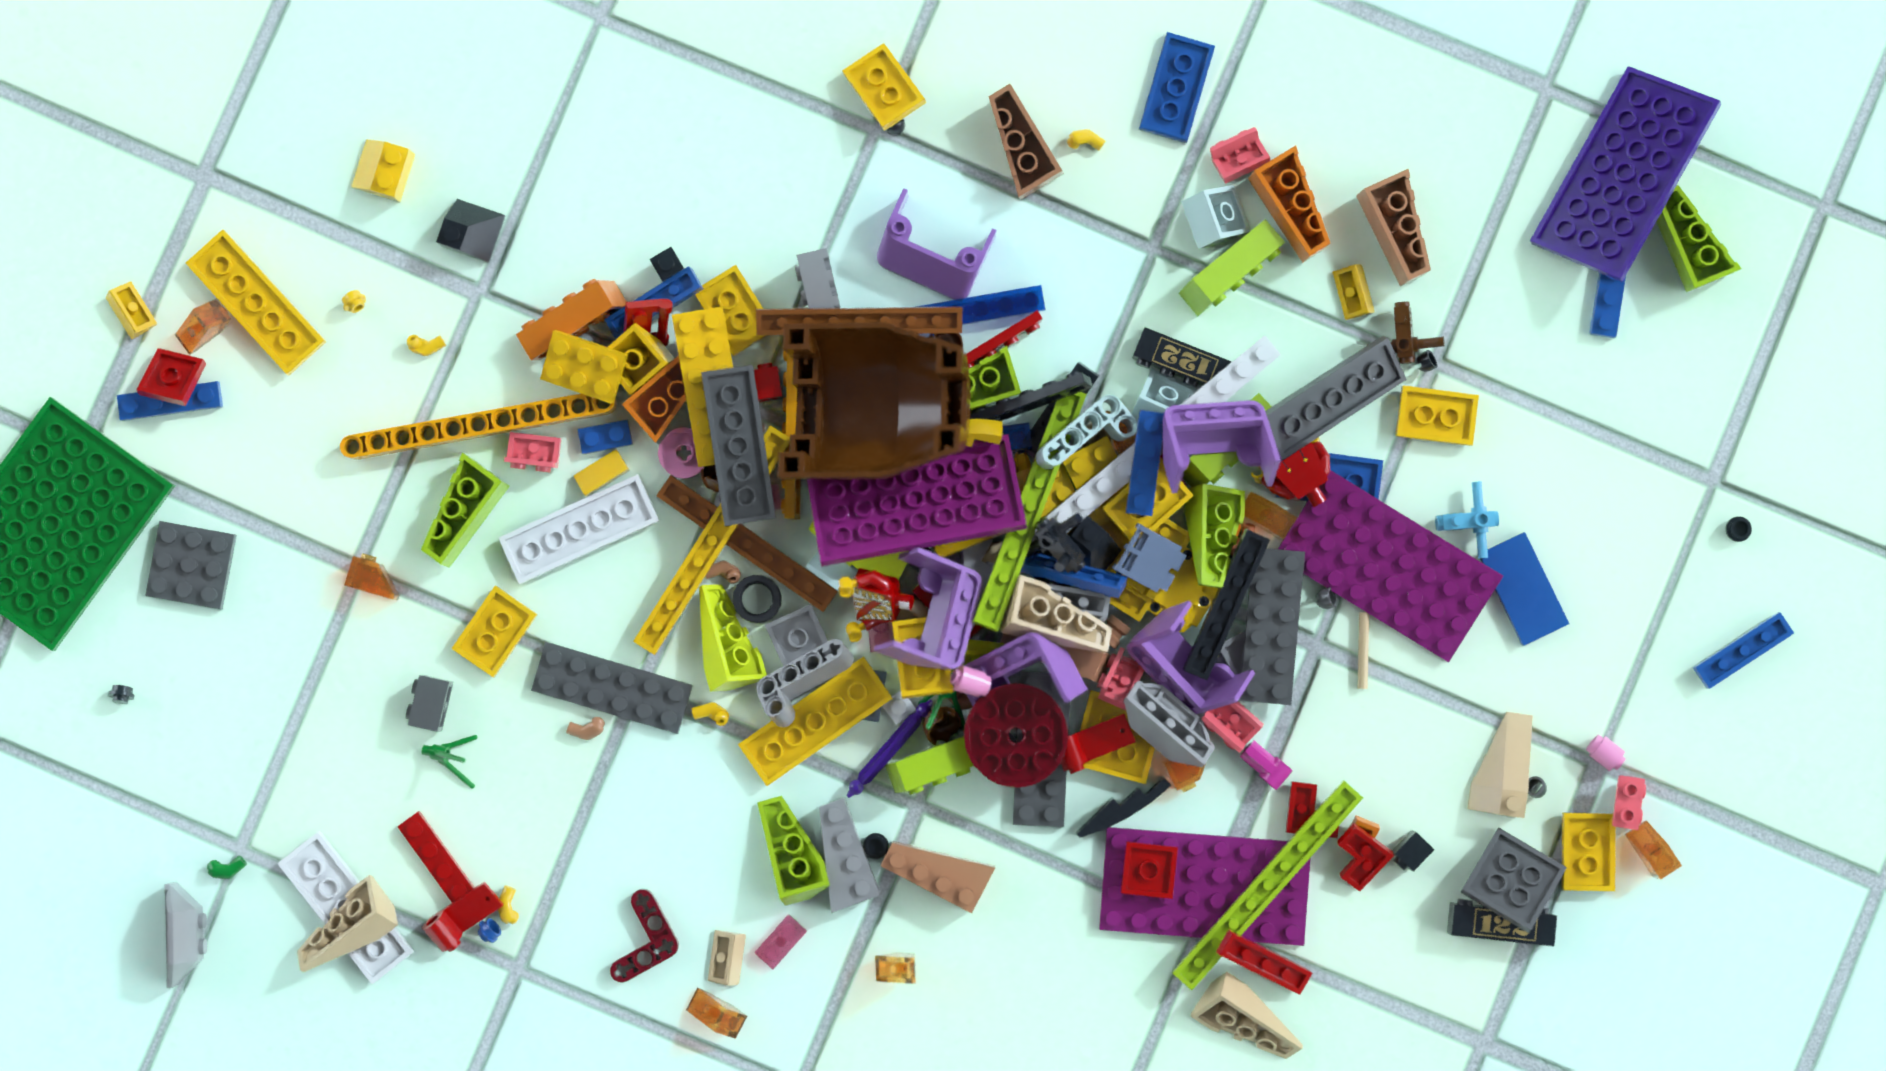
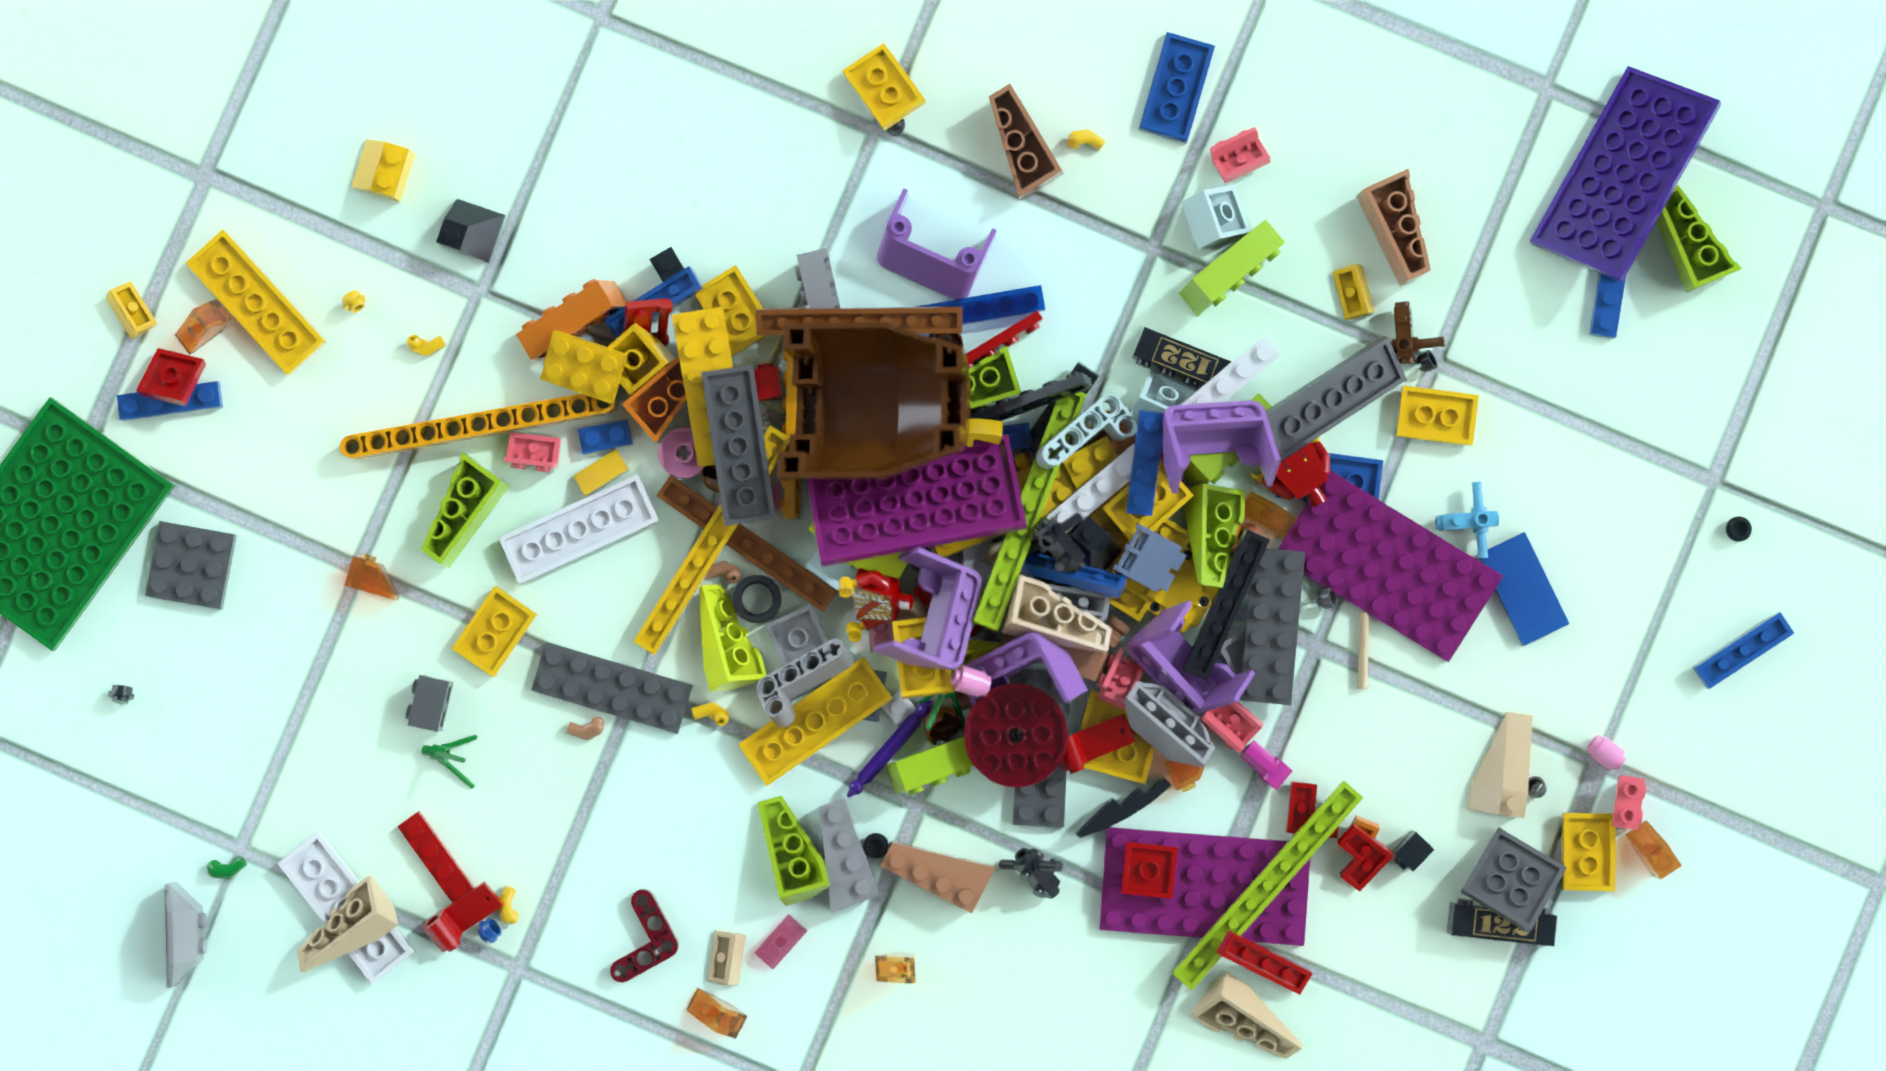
(1036, 871): none -> black piece
(1291, 203): orange wedge -> none

